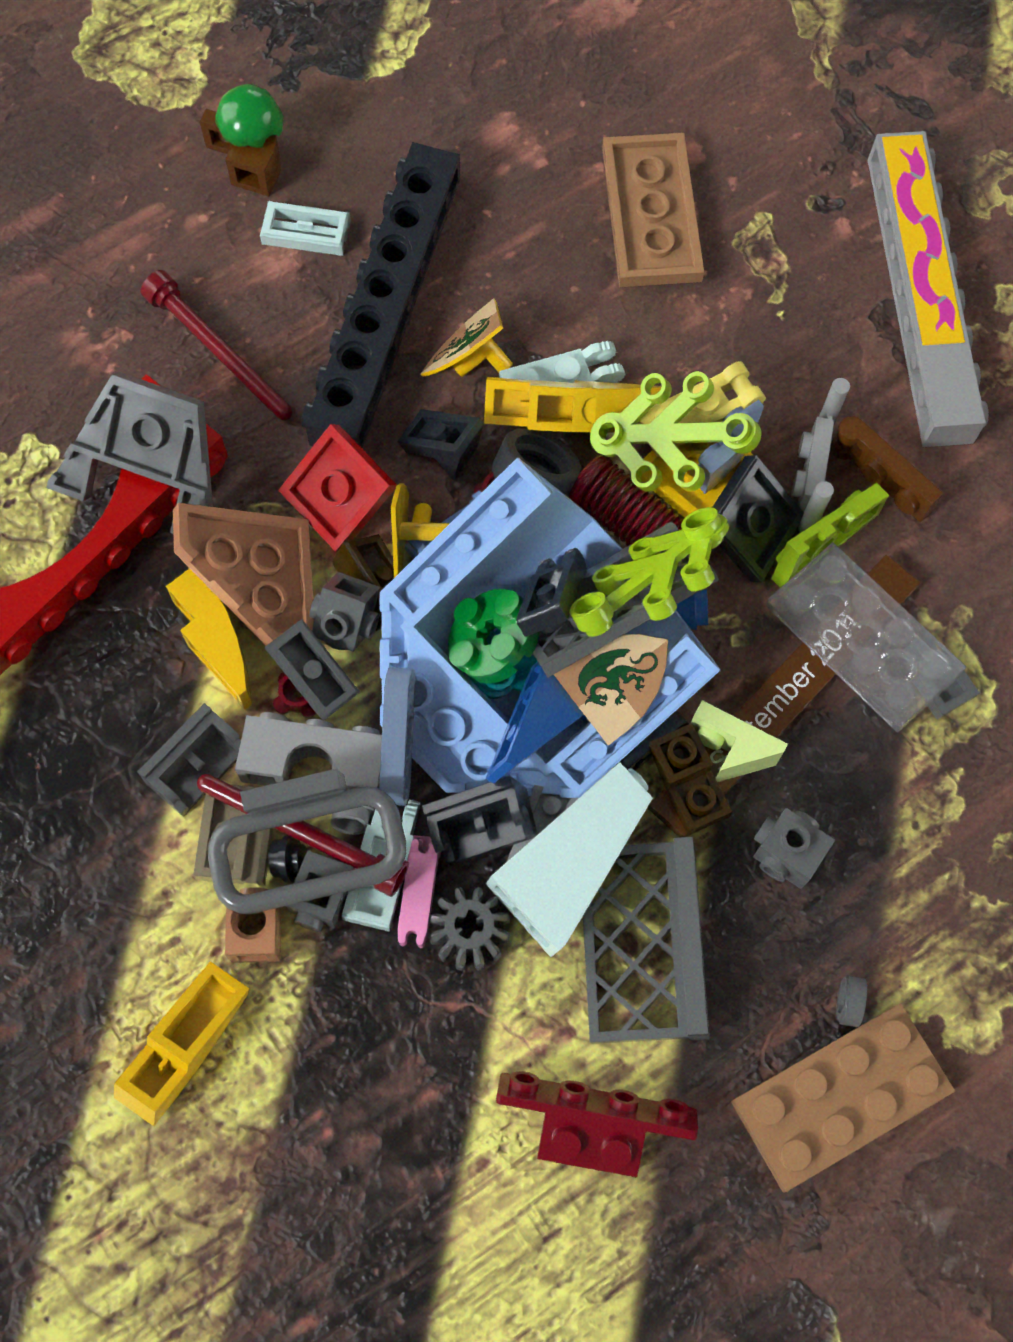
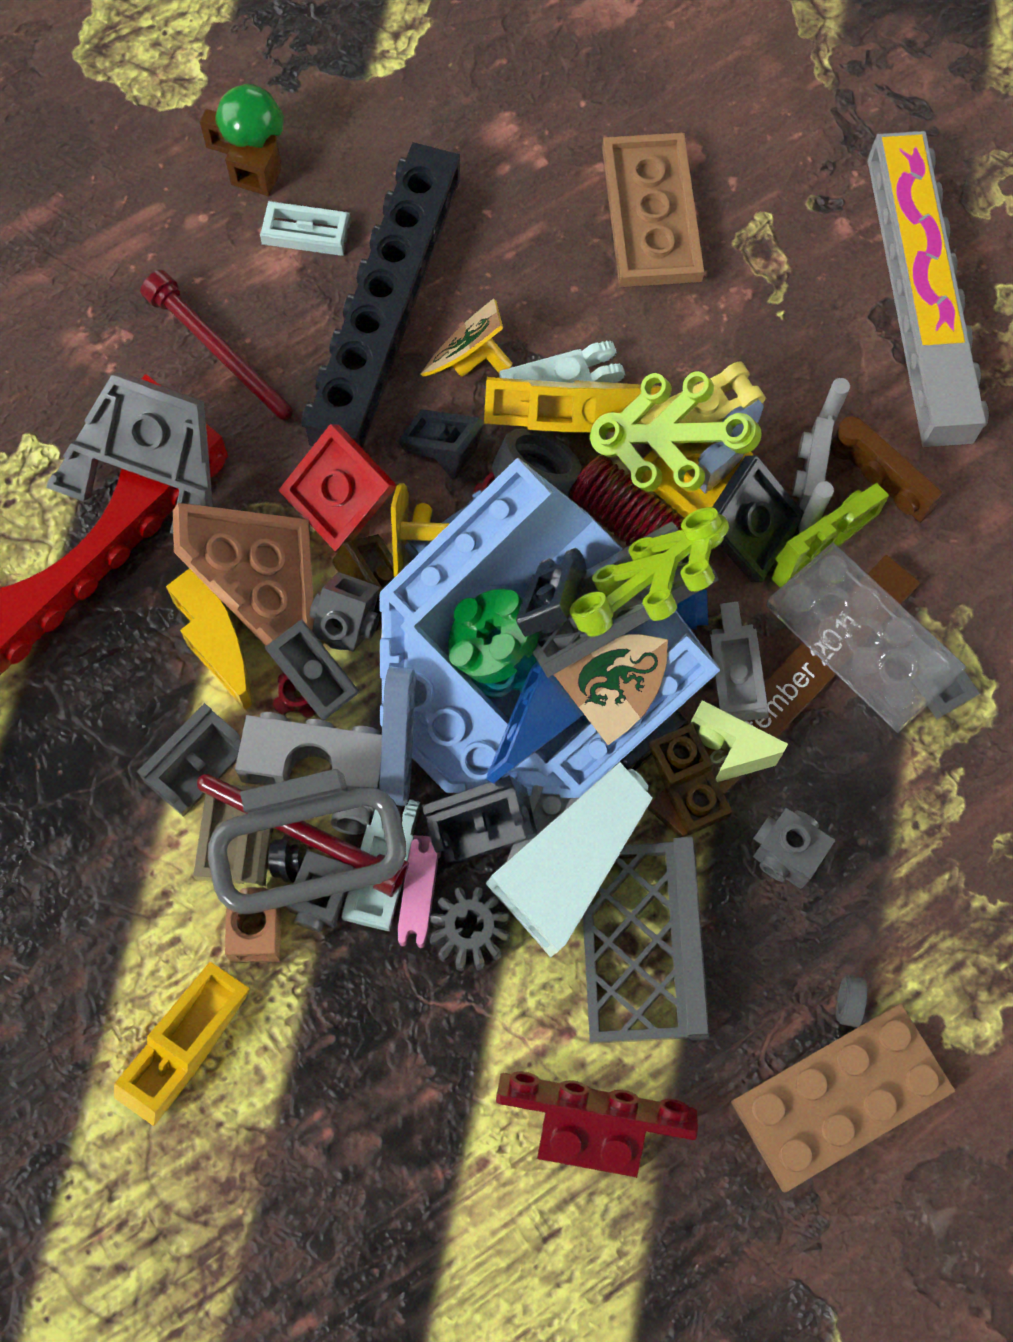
(740, 674): none -> light grey hinge

